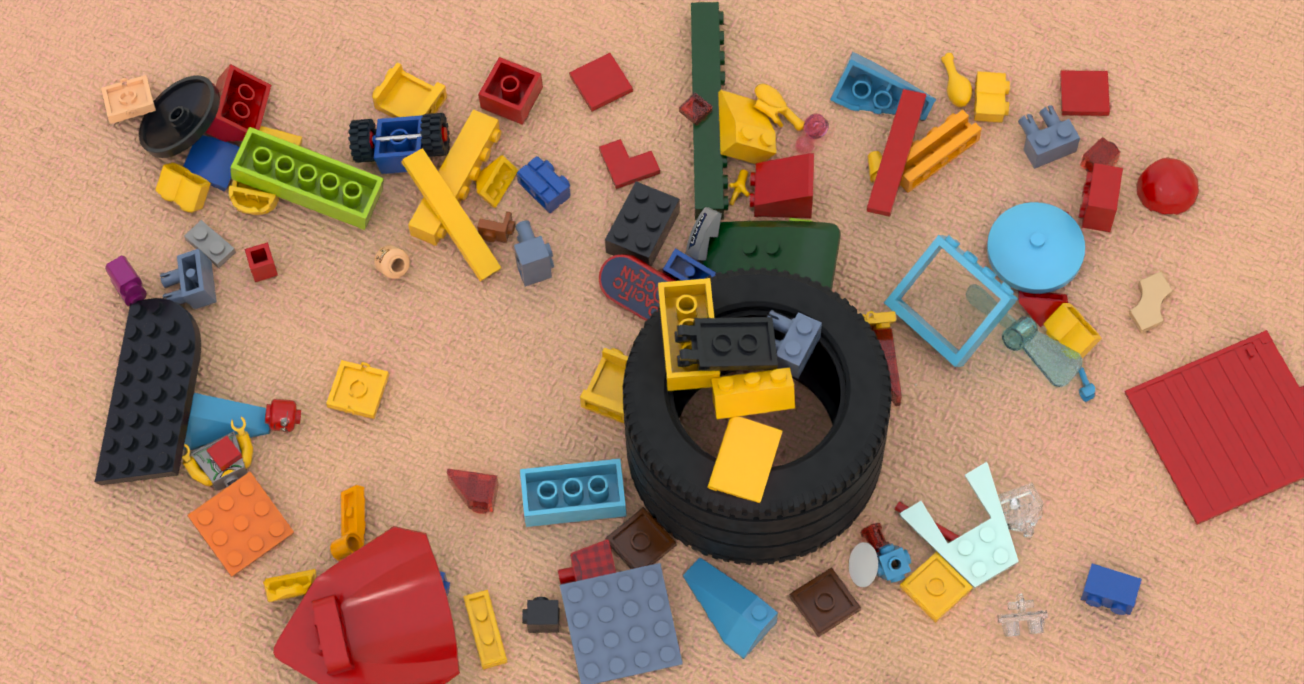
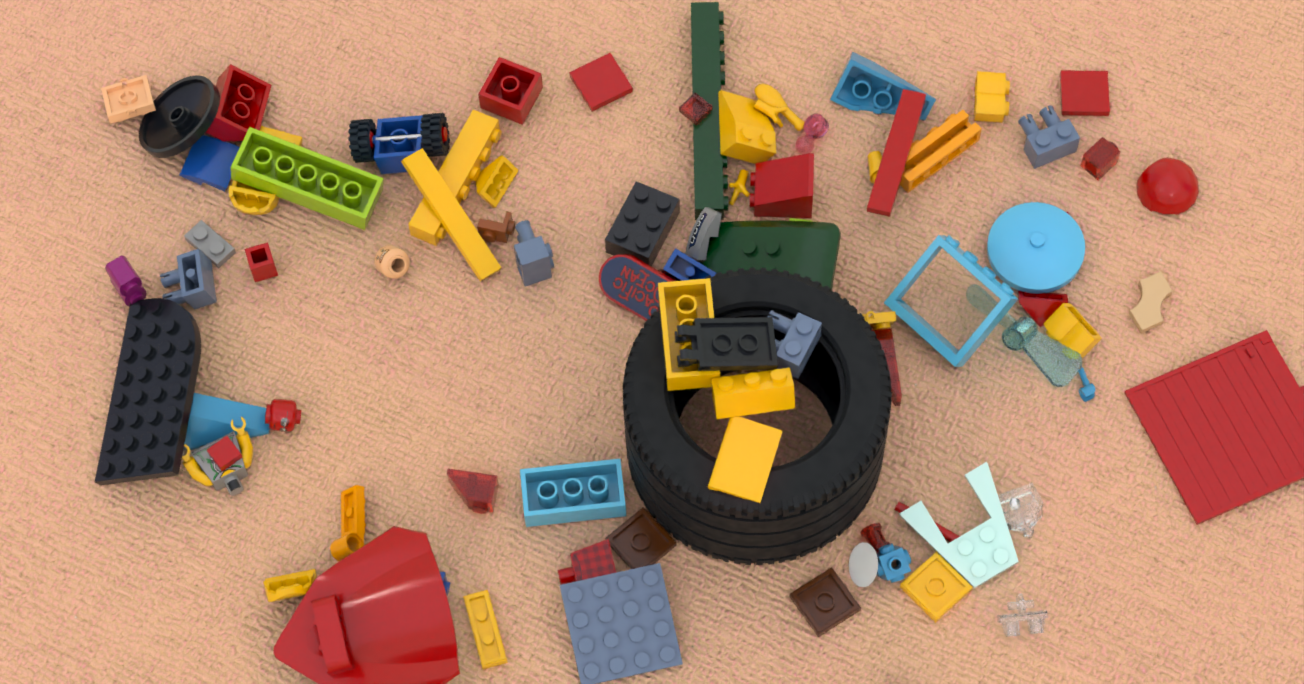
(183, 187): yellow brick -> none
(240, 524): orange plate -> none
(357, 389): yellow plate -> none
(406, 95): yellow panel -> none
(541, 615): black brick -> none
(544, 184): blue brick -> none
(605, 389): yellow panel -> none
(625, 169): red tile -> none
(734, 610): dark azure wedge -> none
(958, 87): yellow piece -> none
(1100, 197): red brick -> none
(1110, 589): blue brick -> none

